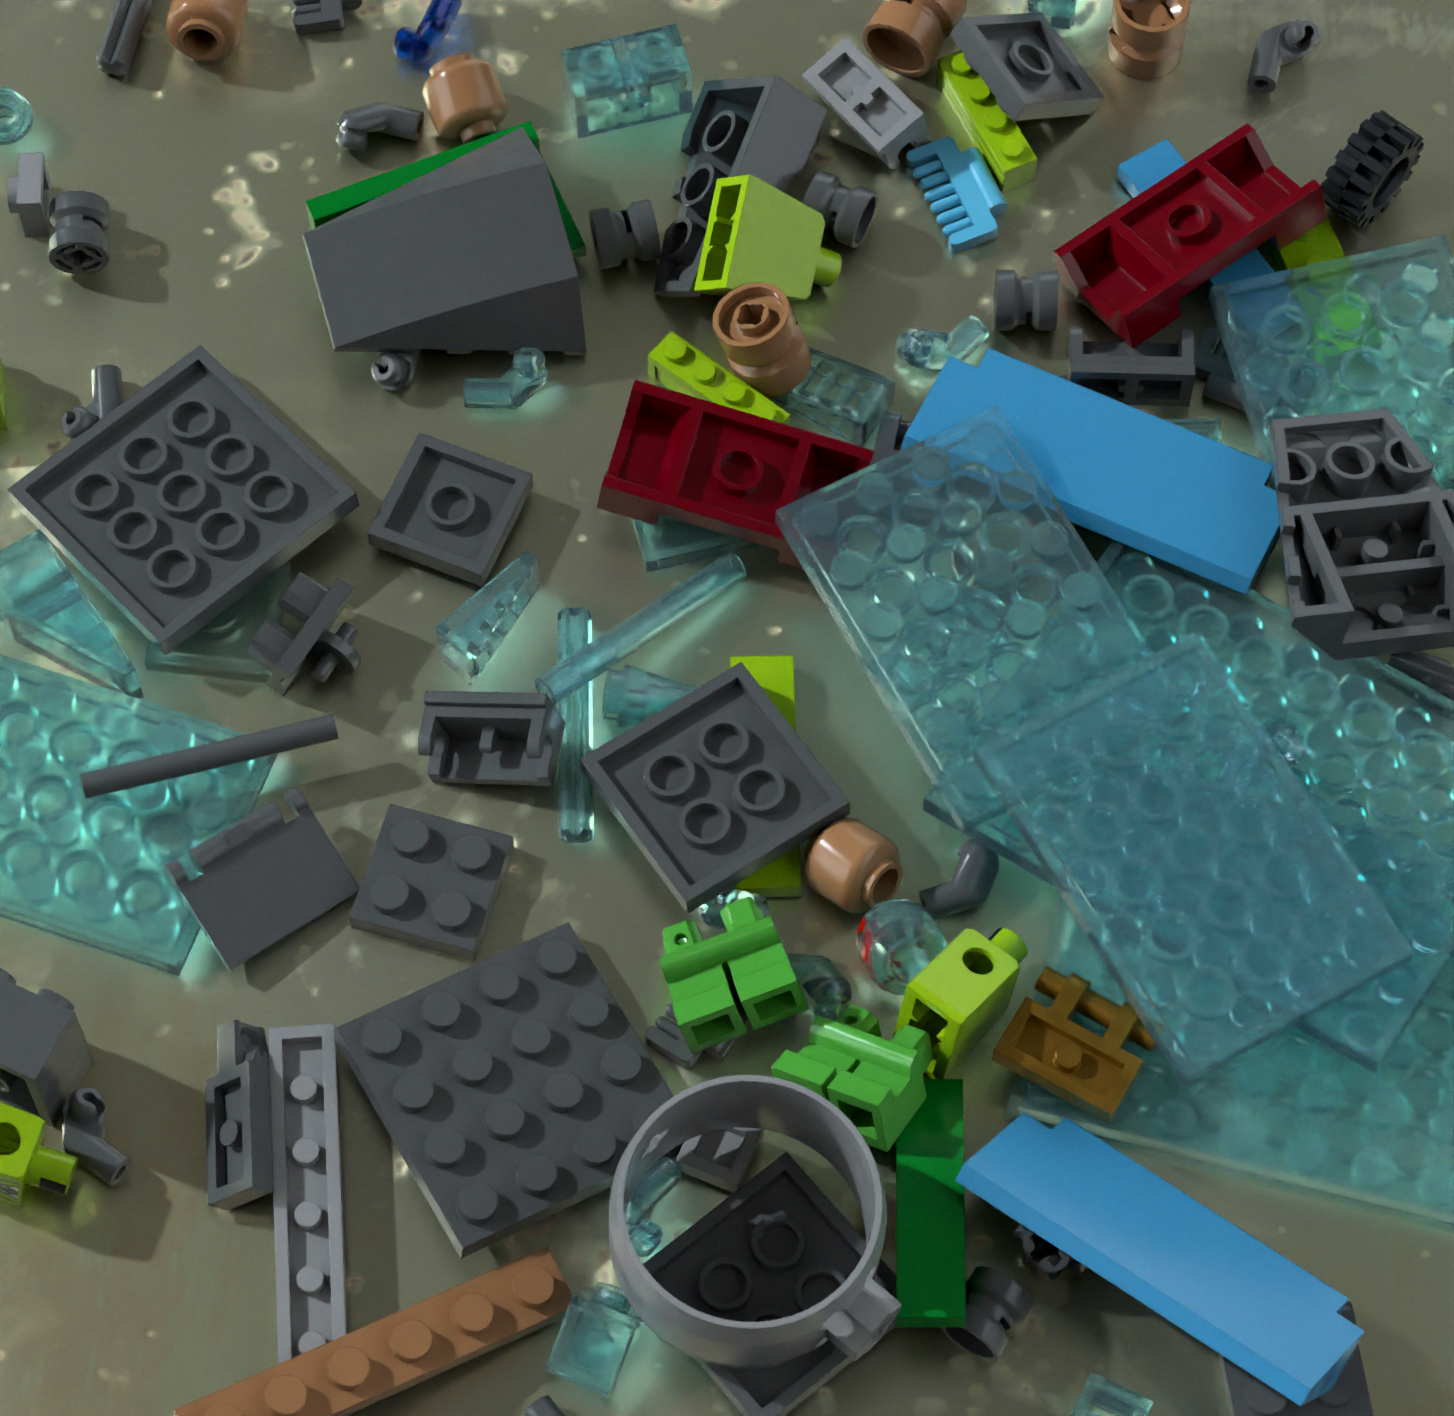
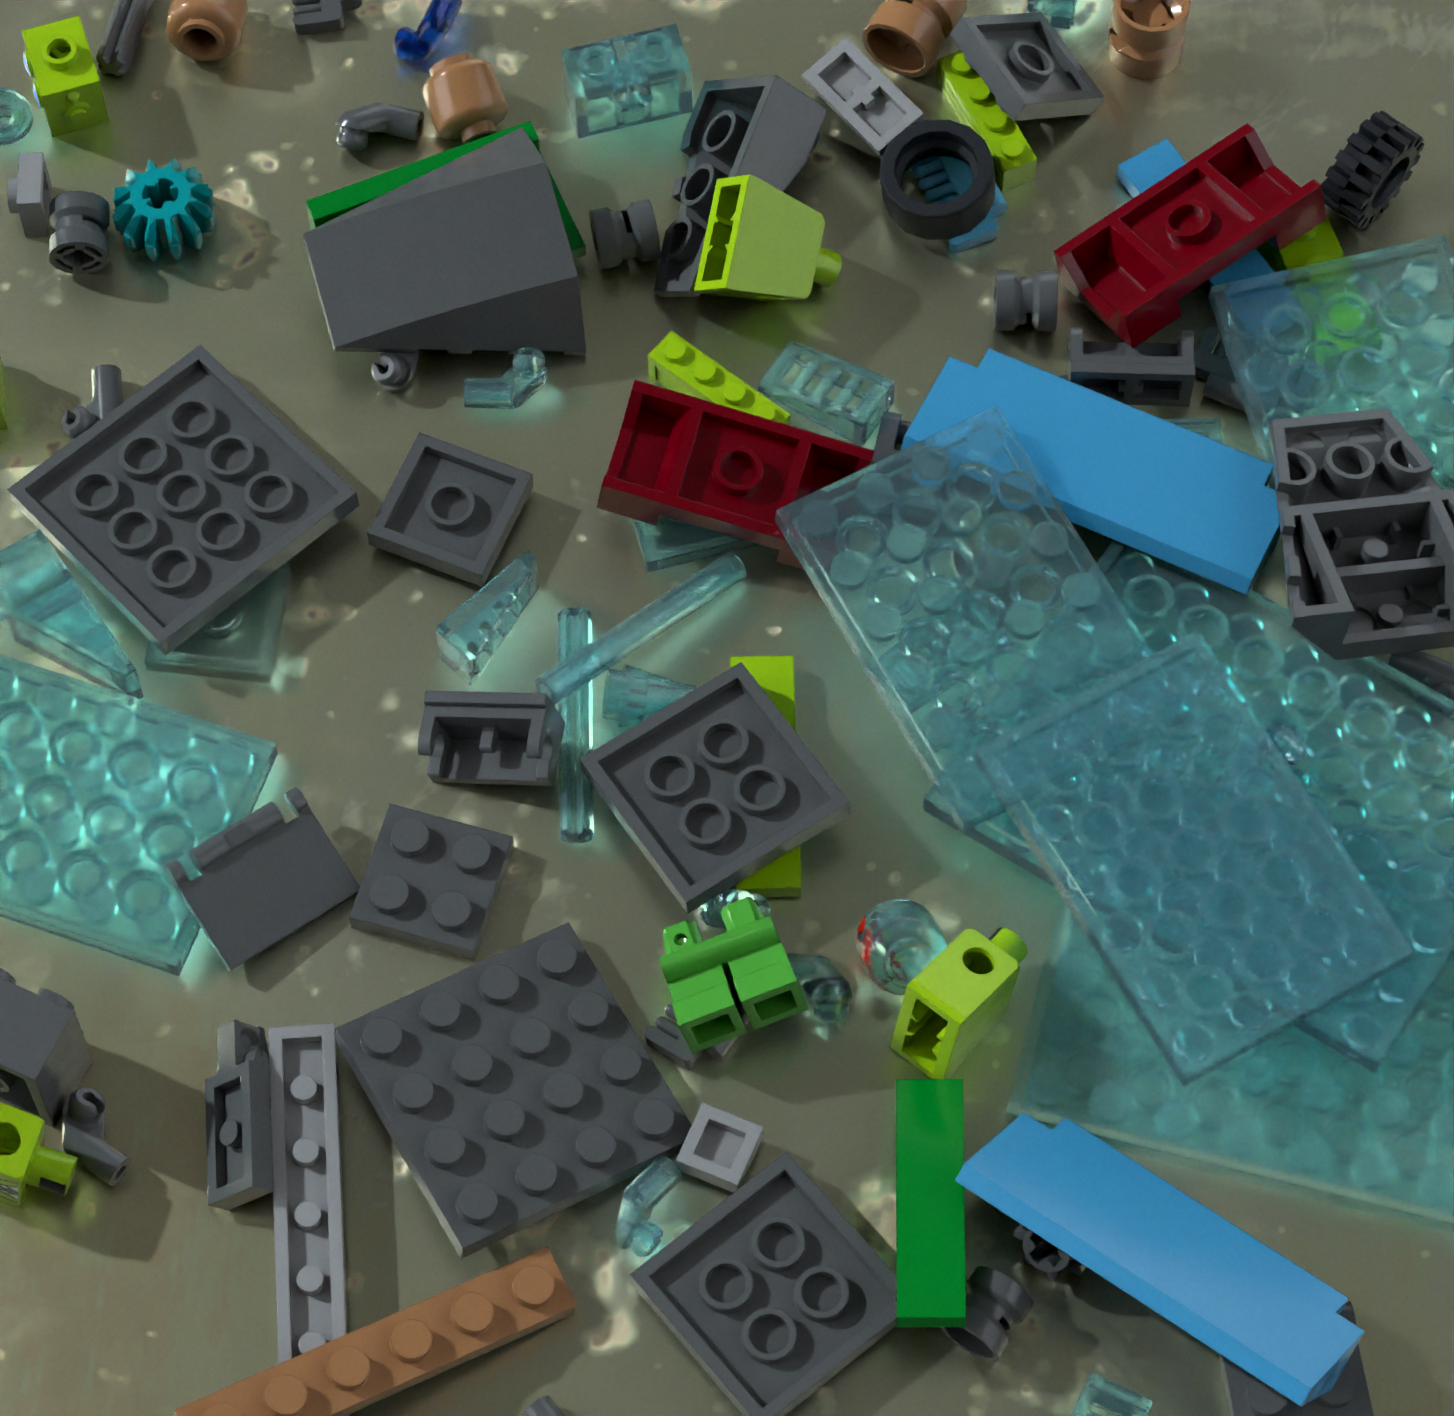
(64, 76): none -> lime head
(163, 209): none -> teal gear
(209, 756): dark grey bar -> none
(318, 610): dark grey hips -> none
(594, 1338): clear light blue bracket -> none
(762, 338): medium nougat wheel -> none
(844, 209): dark grey wheel -> none
(849, 1317): light grey cylinder -> none
(852, 865): medium nougat head -> none
(861, 1073): bright green hips -> none
(929, 140): none -> black tyre
(932, 348): clear light blue arm -> none
(969, 884): dark grey arm -> none
(1068, 1058): pearl gold plate -> none
(1277, 48): dark grey arm -> none

